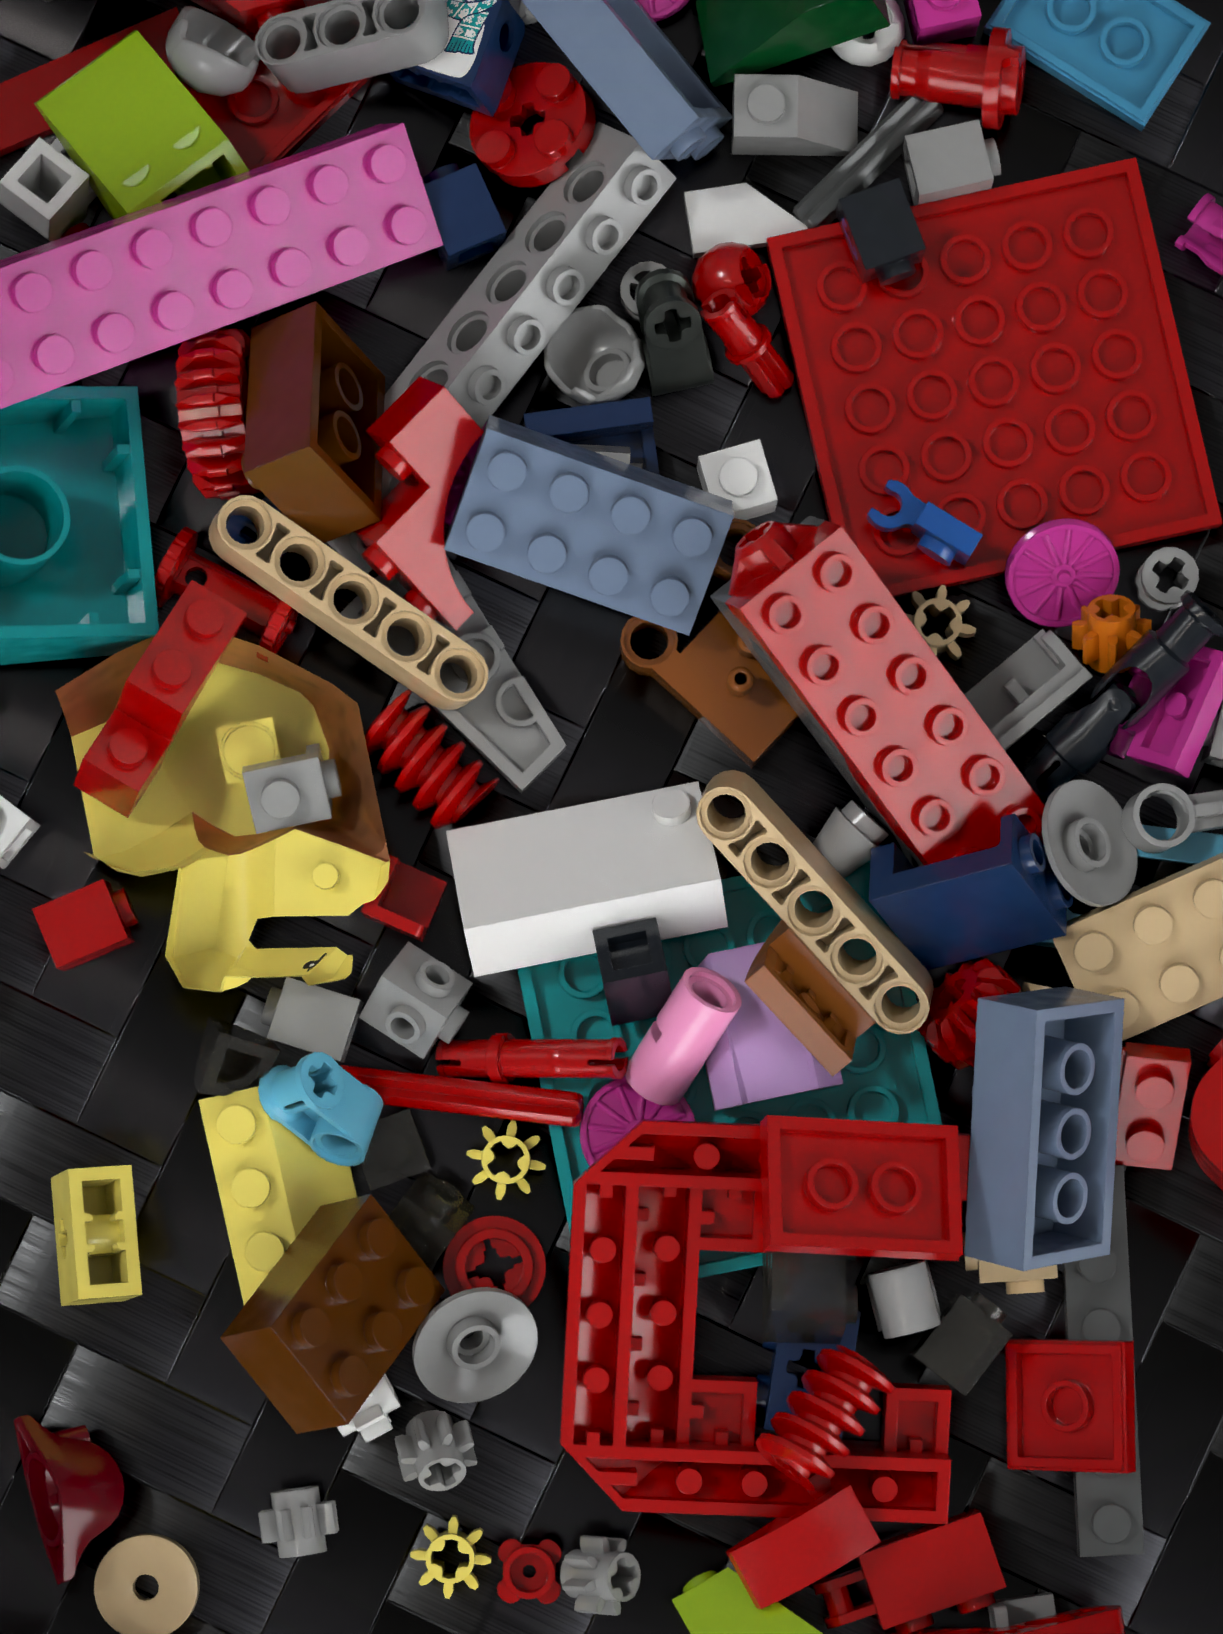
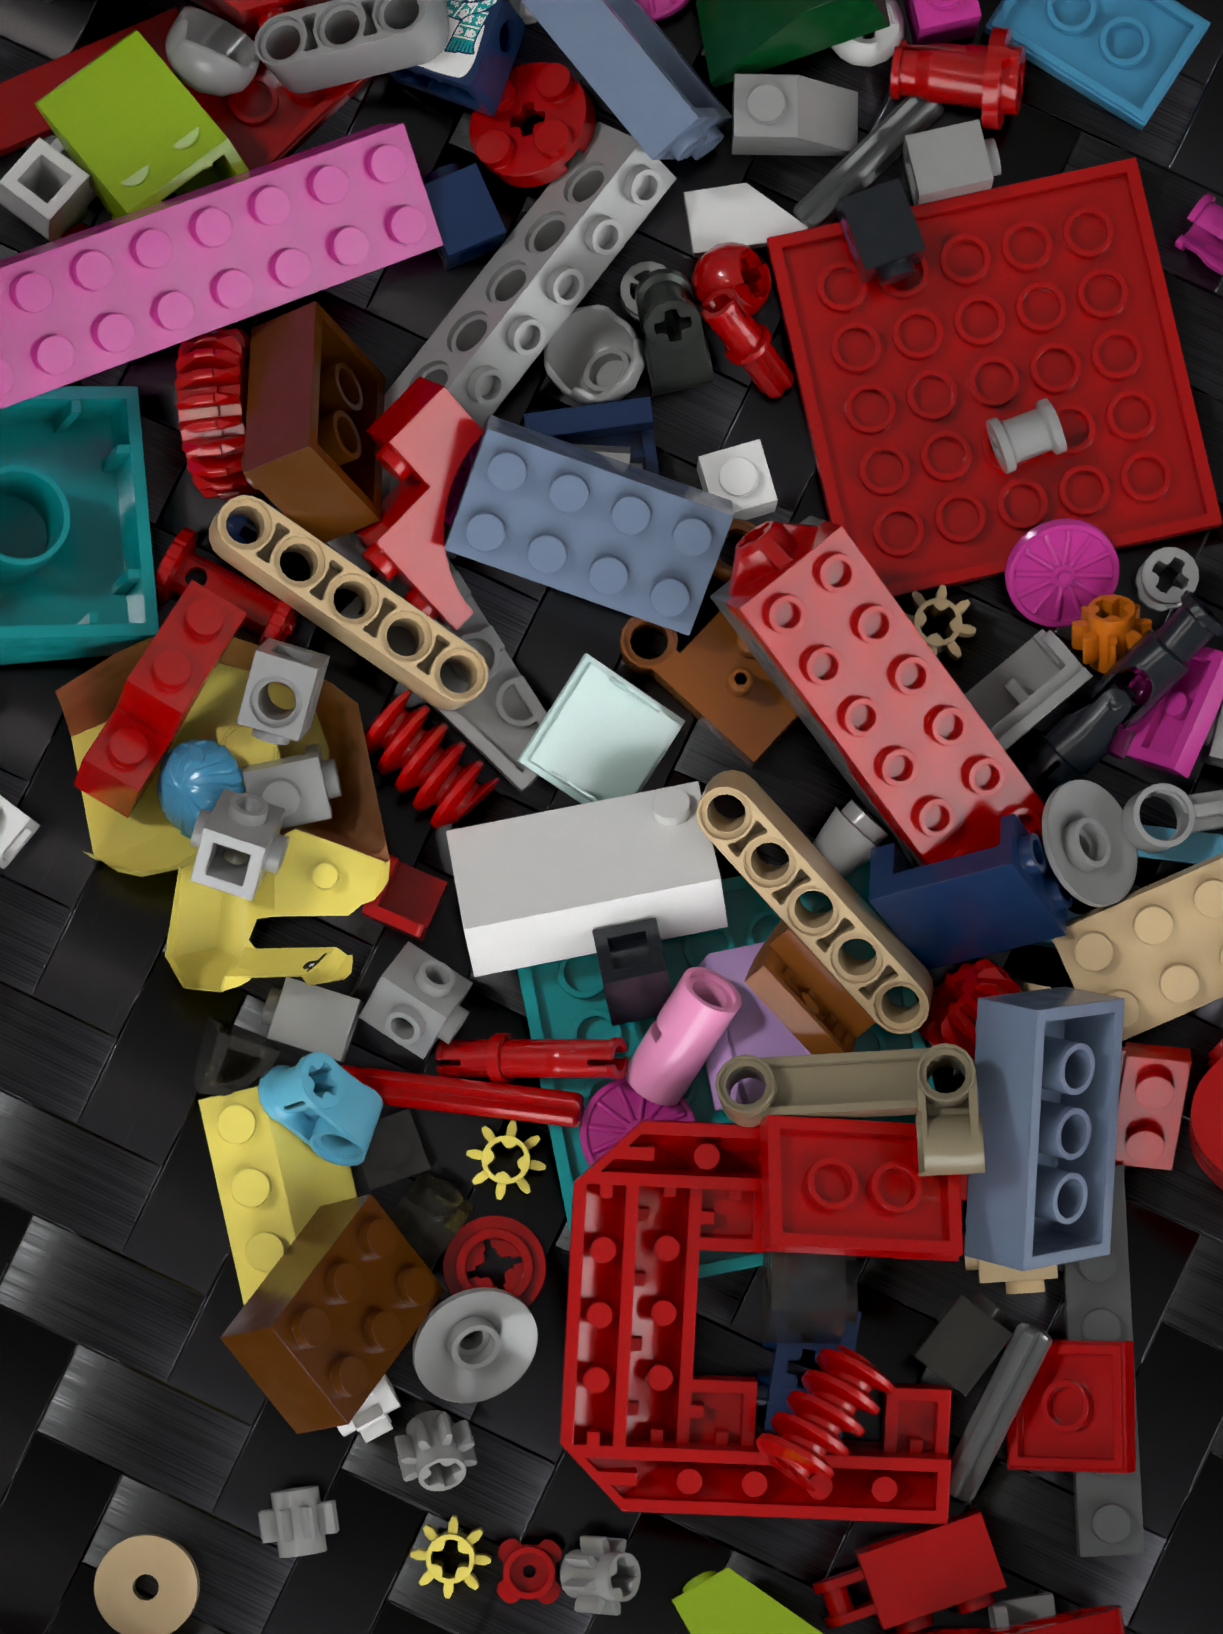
(71, 1488): dark red hat -> none
(86, 924): red brick -> none
(96, 1235): light yellow brick -> none
(194, 779): none -> dark azure hair
(238, 843): none -> light grey brick
(297, 668): none -> light grey brick
(600, 736): none -> light aqua piece
(803, 1547): red slope -> none
(870, 1086): none -> dark tan piece
(903, 1299): light grey piece -> none
(939, 533): blue plate -> none
(997, 1409): none -> dark grey axle
(1026, 435): none -> light grey bush

